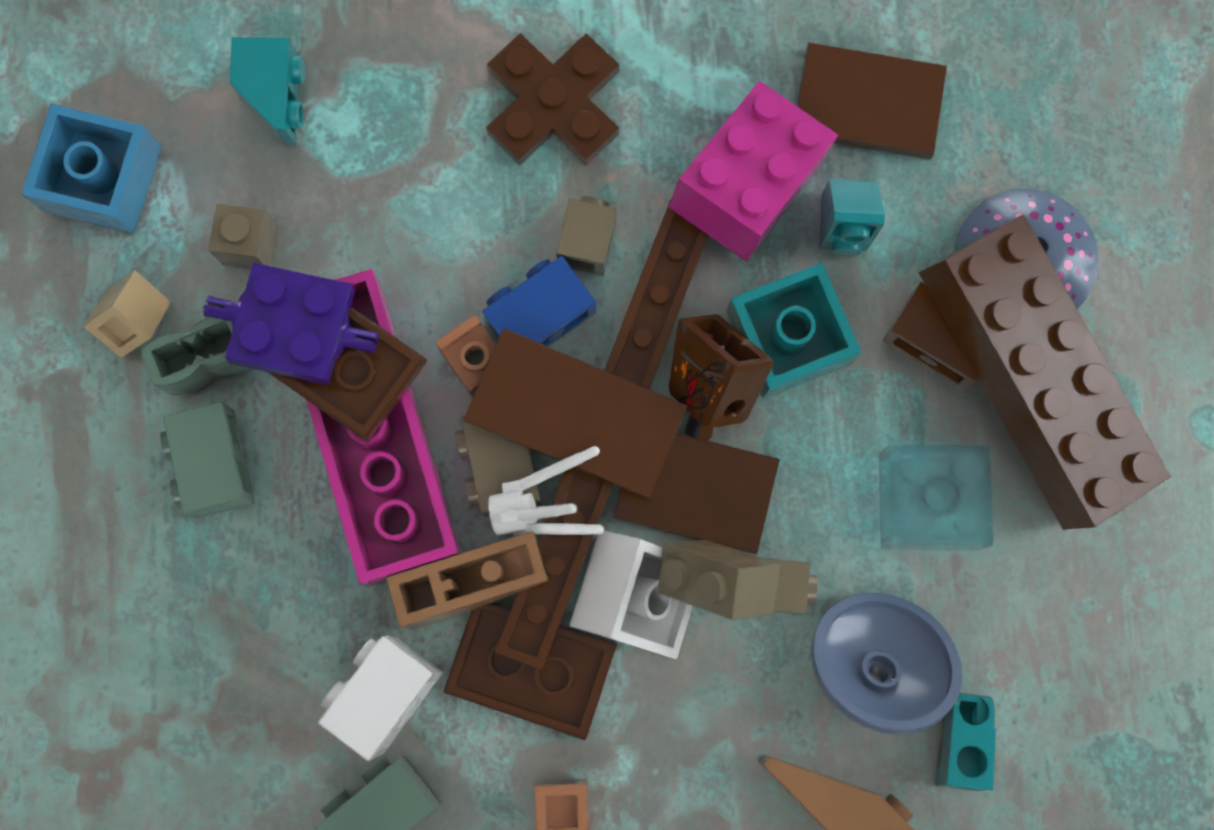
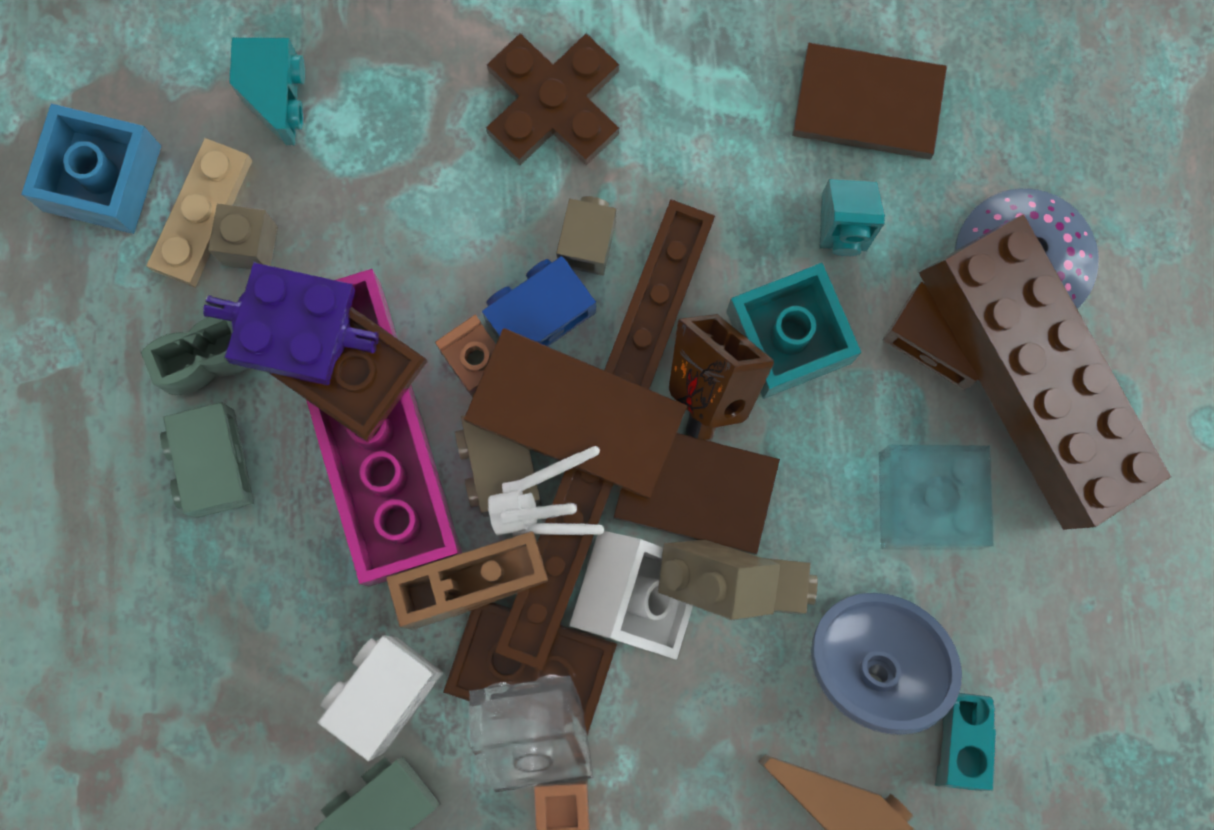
(127, 314): tan panel -> none
(187, 232): none -> tan plate
(530, 733): none -> clear slope
(752, 170): dark pink brick -> none

